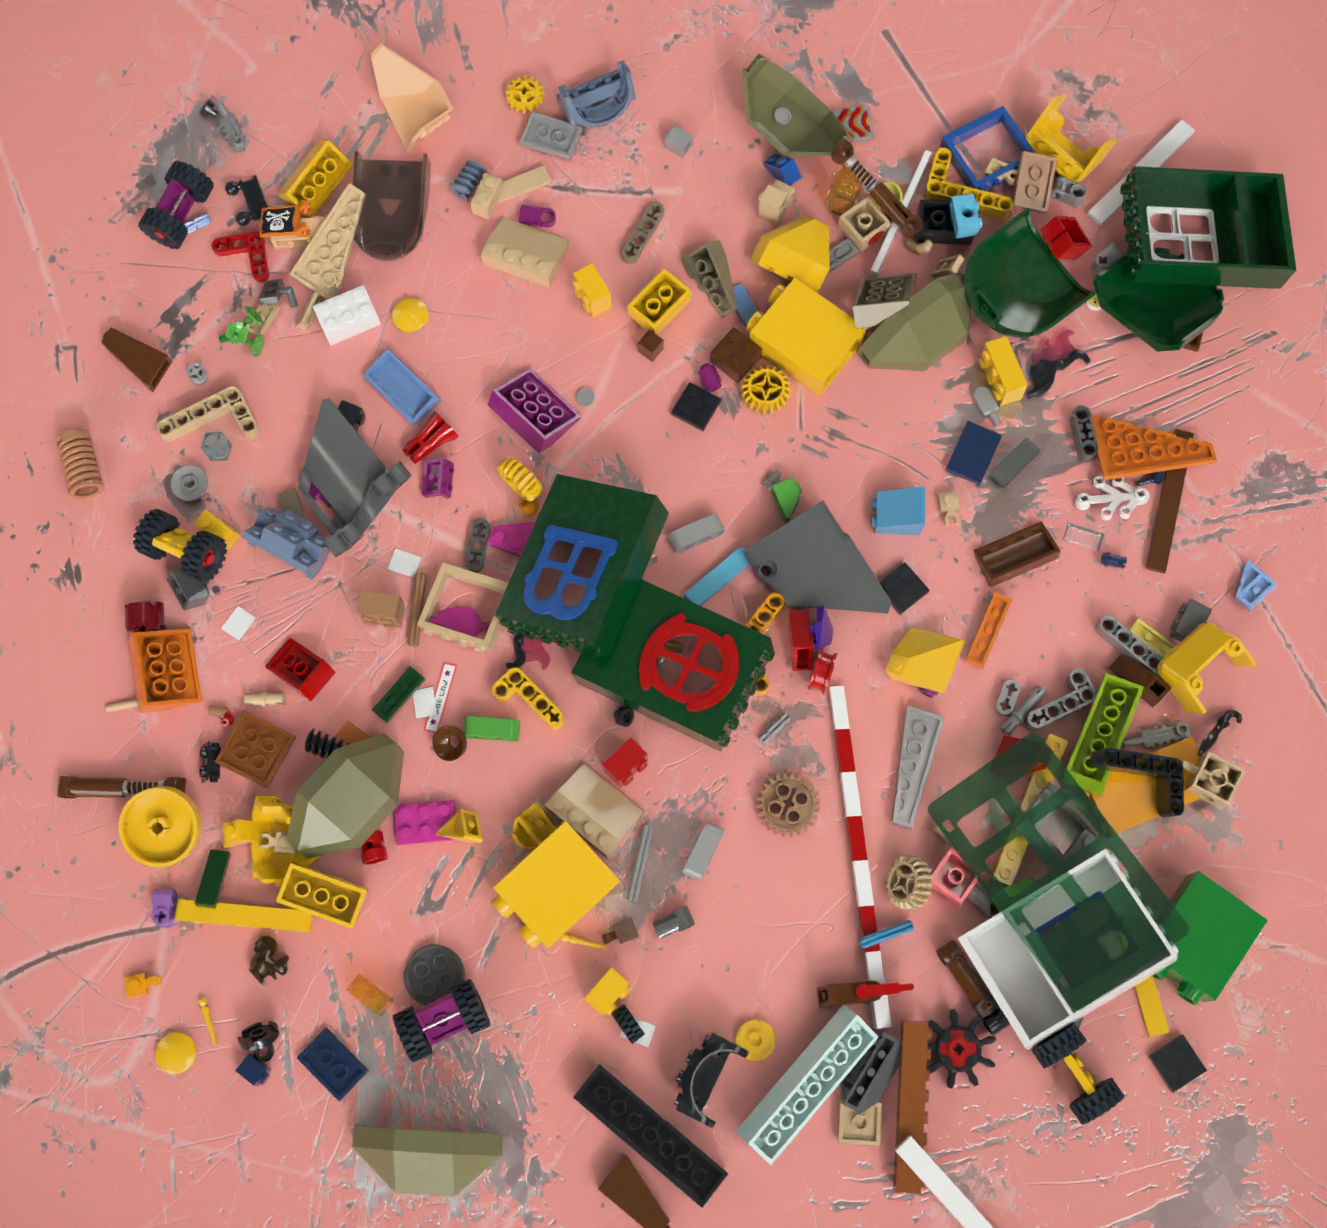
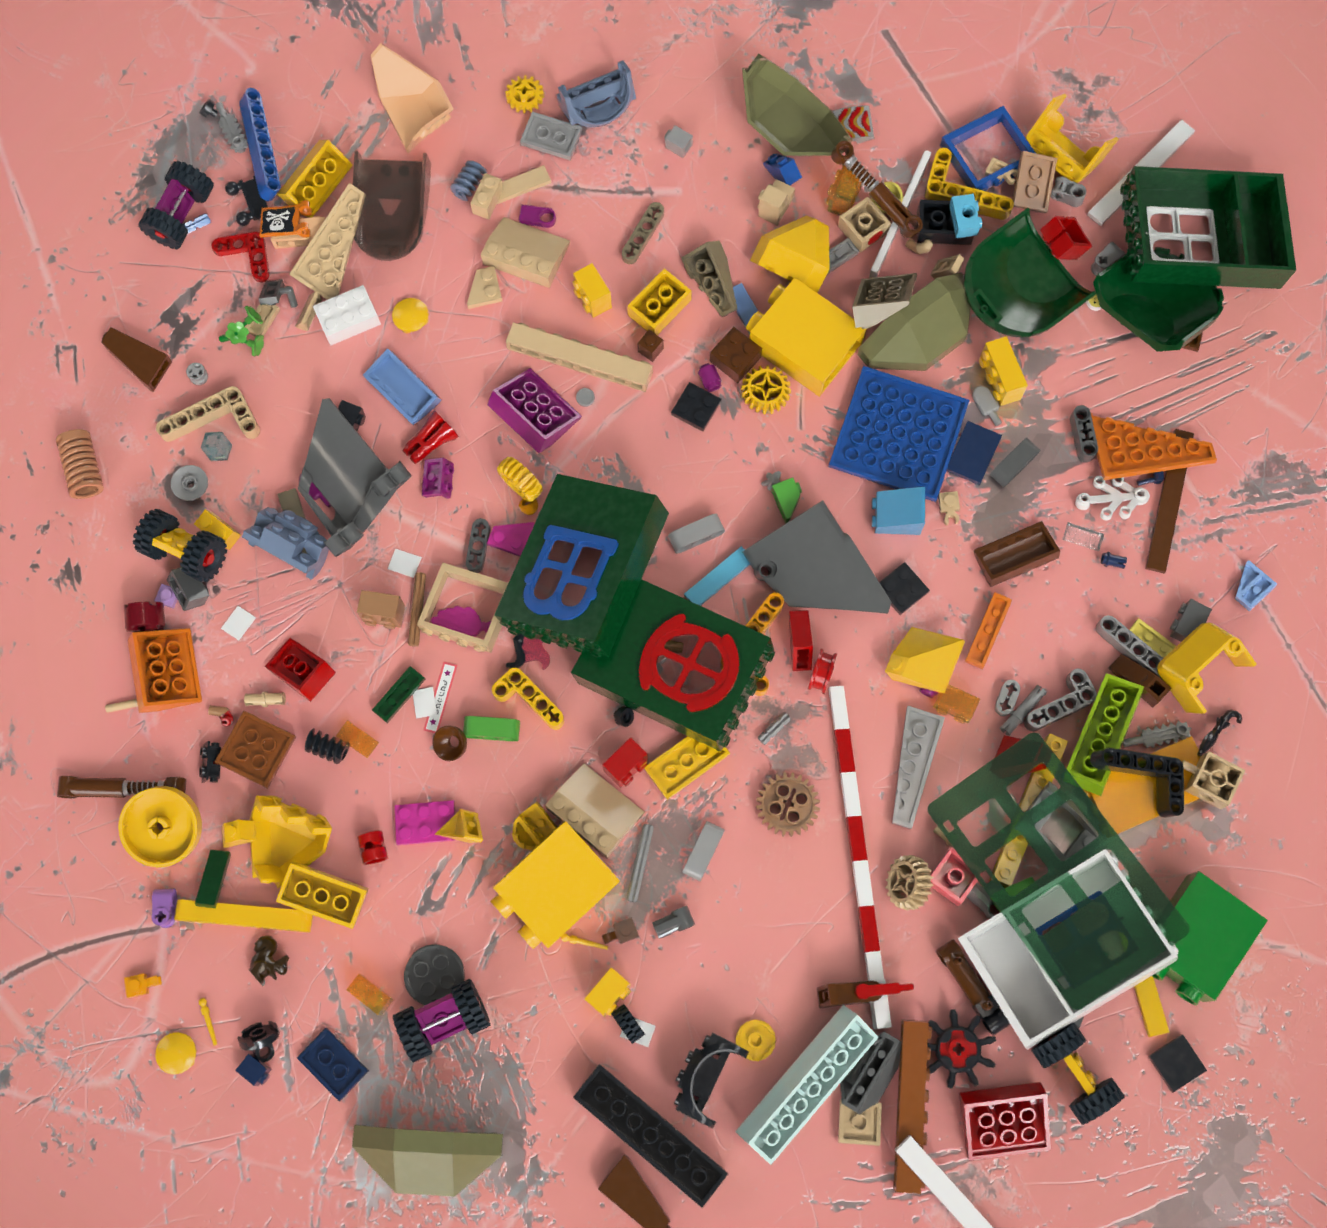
(166, 596): none -> lavender plate
(259, 144): none -> blue beam
(279, 843): tan plate -> none
(347, 797): olive panel -> none
(484, 289): none -> tan wing
(579, 356): none -> tan brick
(683, 765): none -> yellow plate
(782, 116): light grey piece -> none
(822, 630): dark purple slope -> none
(886, 934): dark azure axle -> none
(899, 433): none -> blue plate
(957, 704): none -> clear yellow brick
(1005, 1121): none -> red slope
(1050, 360): piece -> none

